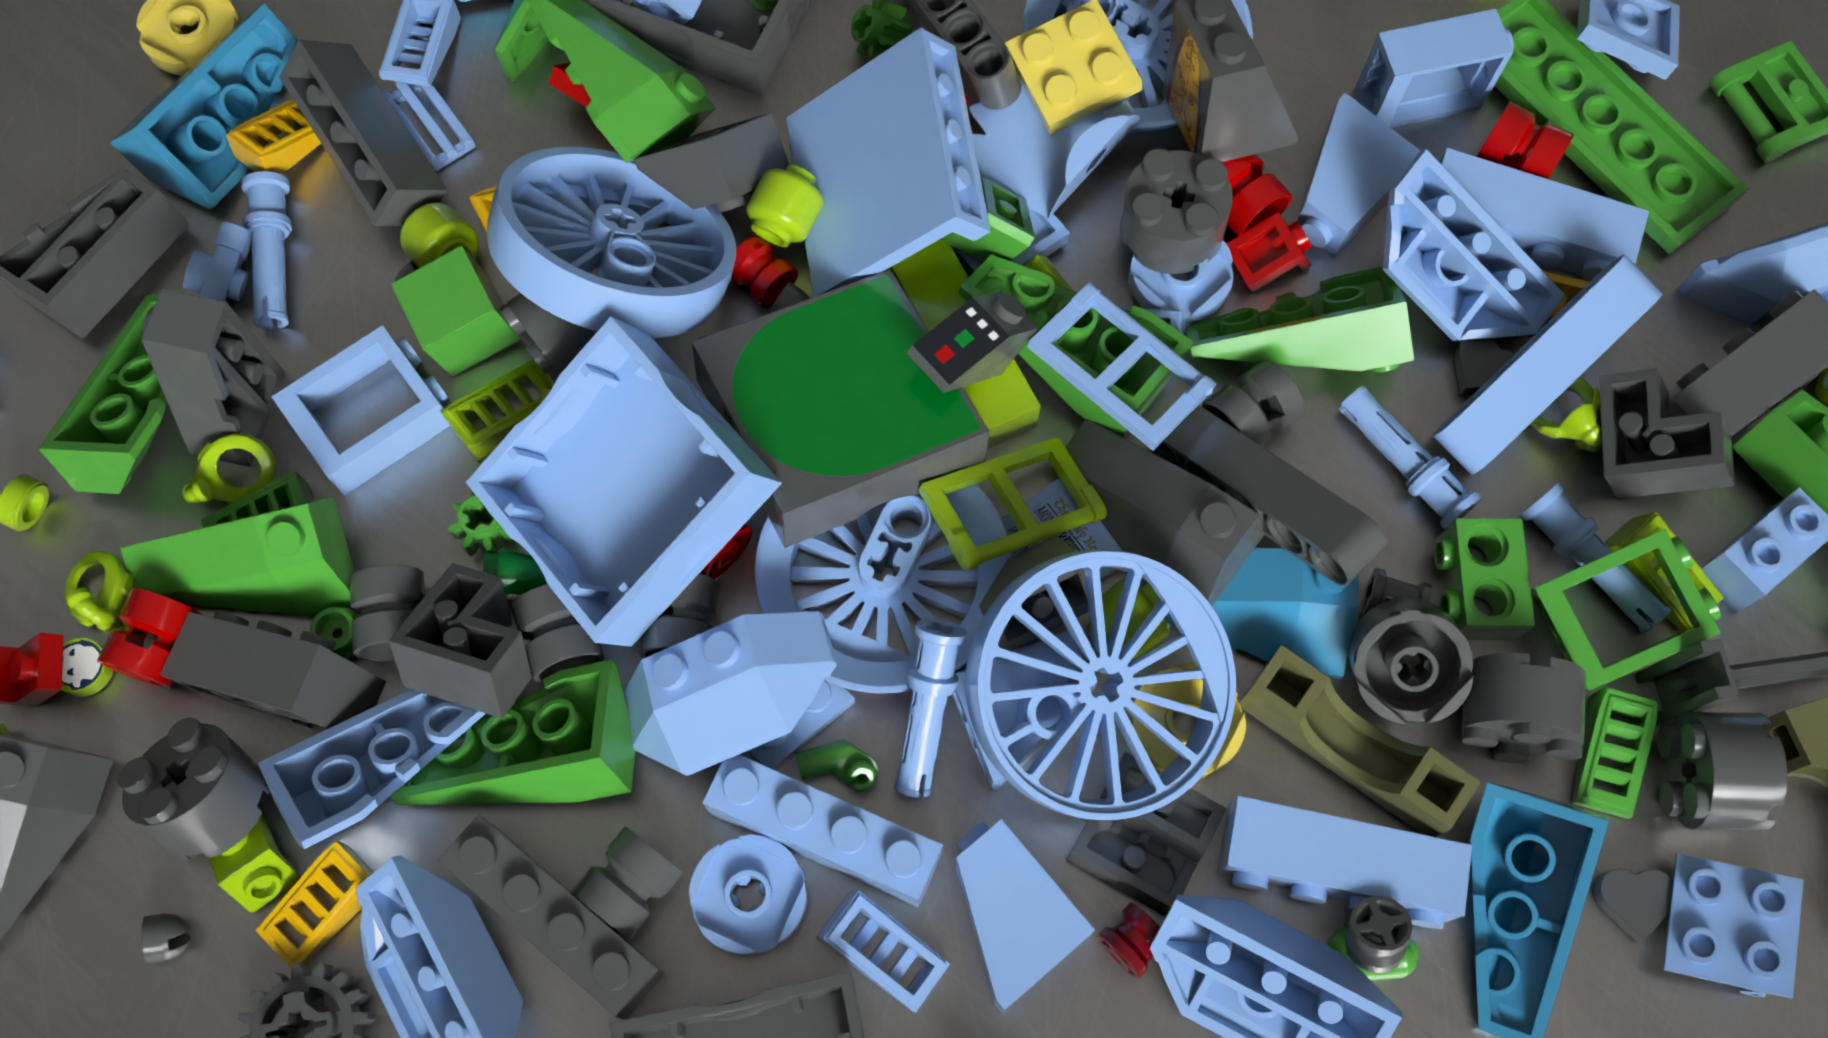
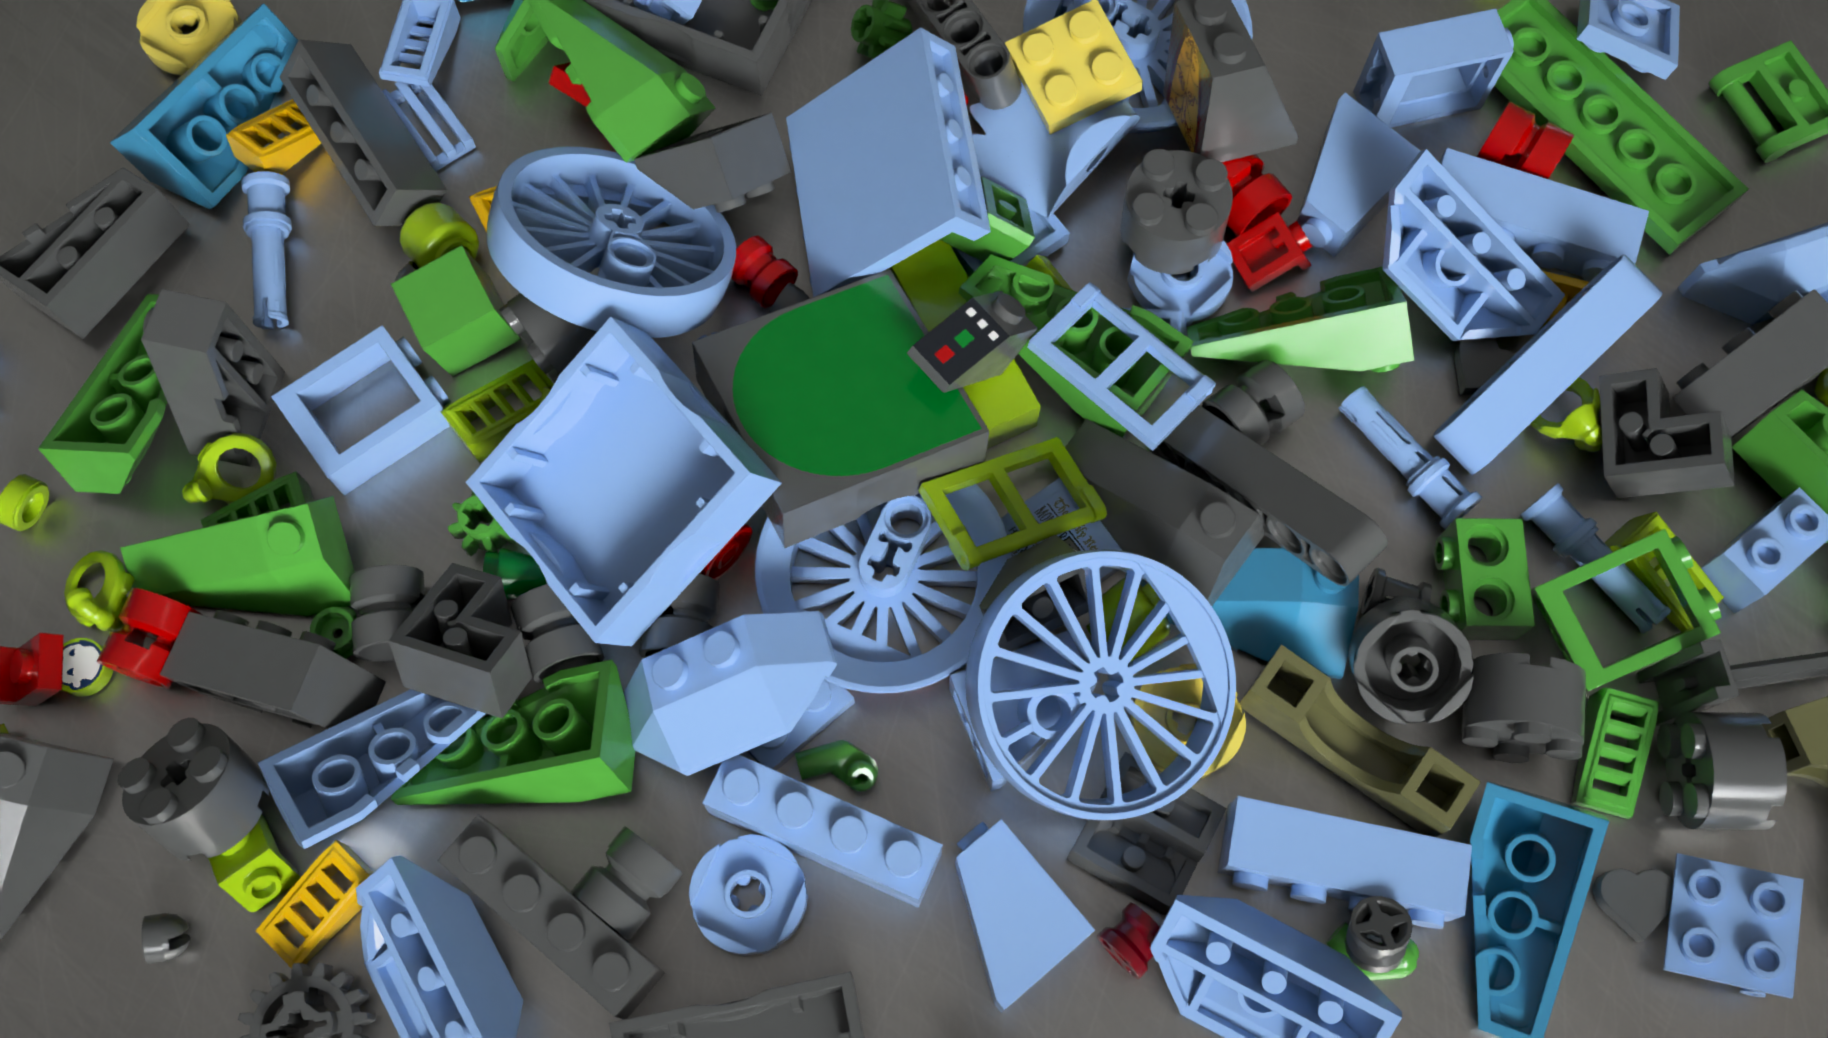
(220, 274): light blue plate -> none
(784, 205): lime head -> none
(925, 979): light blue slope -> none
(931, 683): light blue pin -> none

